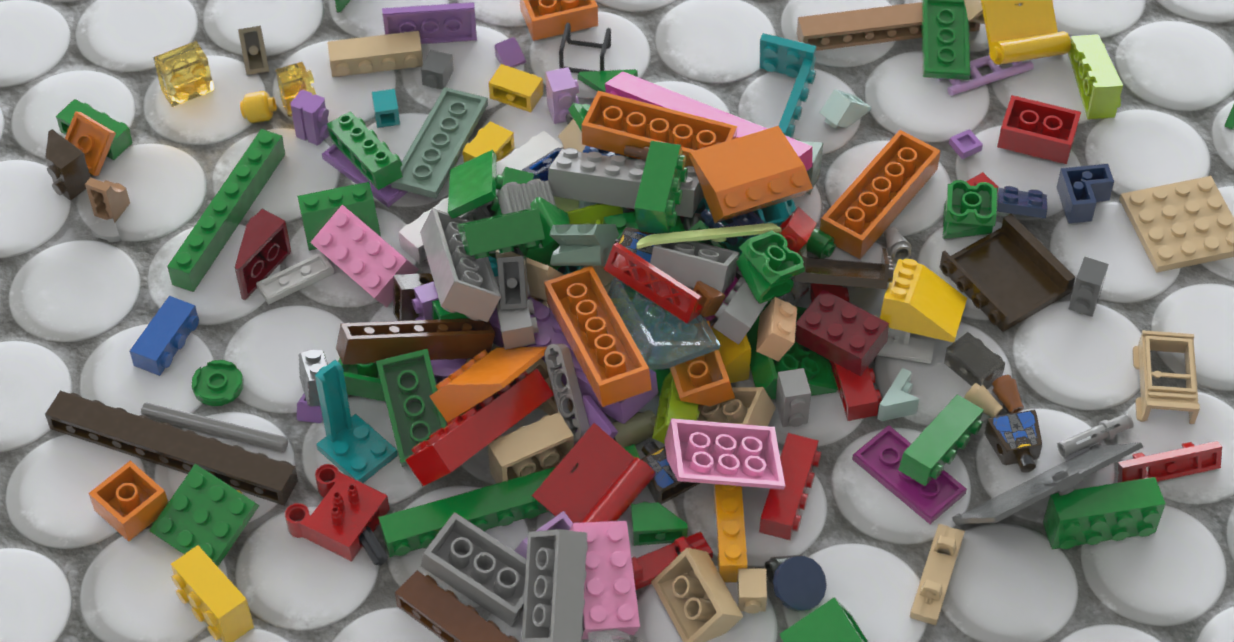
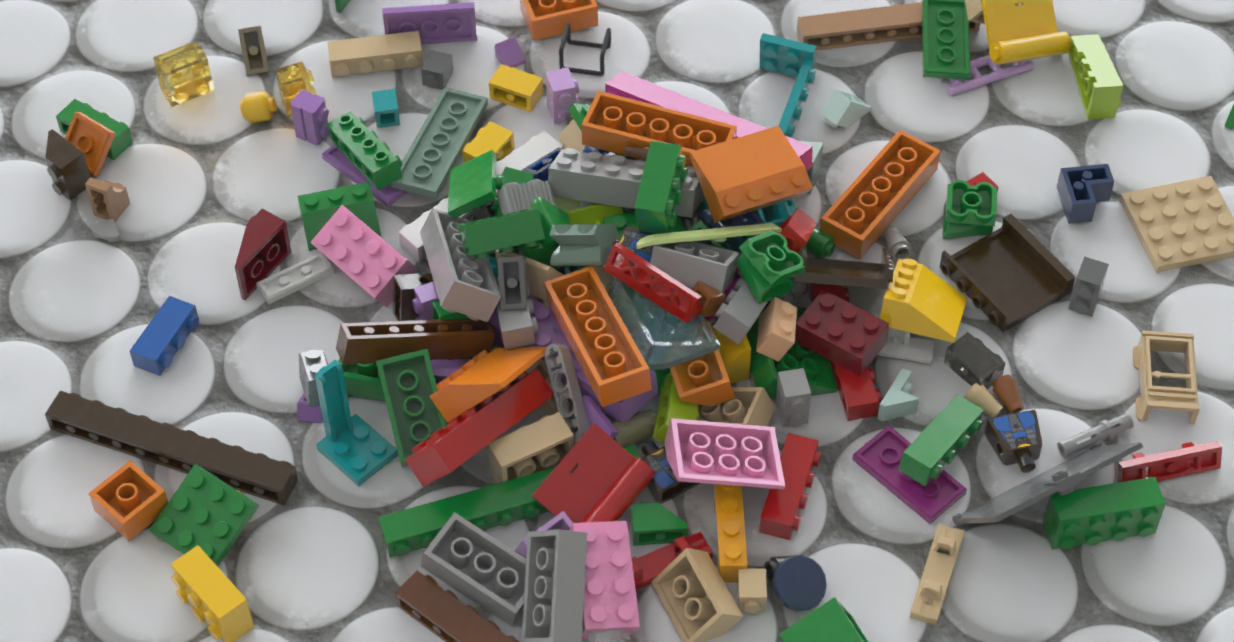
(215, 427): light grey axle -> none
(217, 383): green tile -> none
(226, 210): green brick -> none
(343, 518): red piece -> none
(597, 79): green tile -> none
(965, 144): medium lavender plate -> none
(1021, 202): dark blue plate -> none
(1039, 129): red brick -> none

